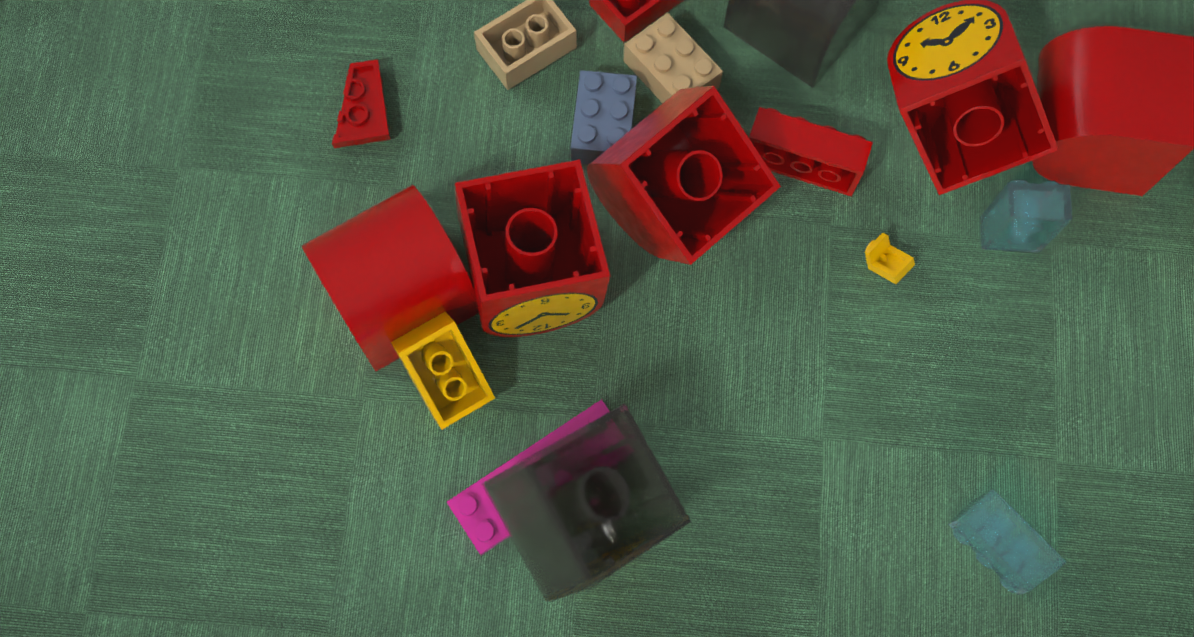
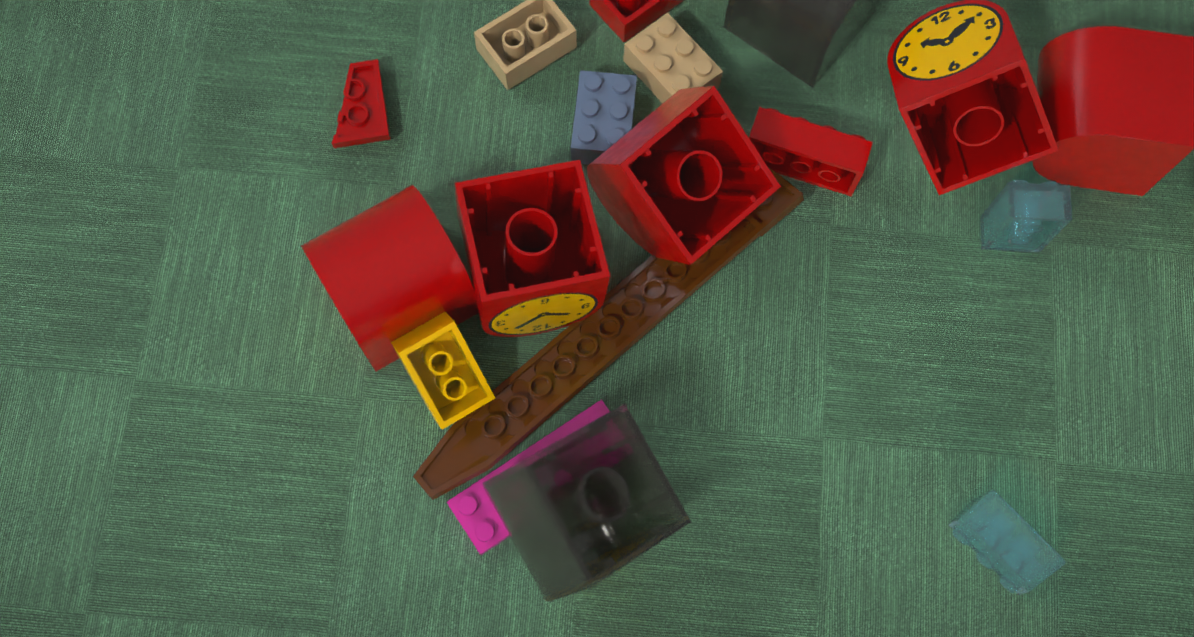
(585, 352): none -> reddish brown wedge
(888, 260): yellow bracket -> none

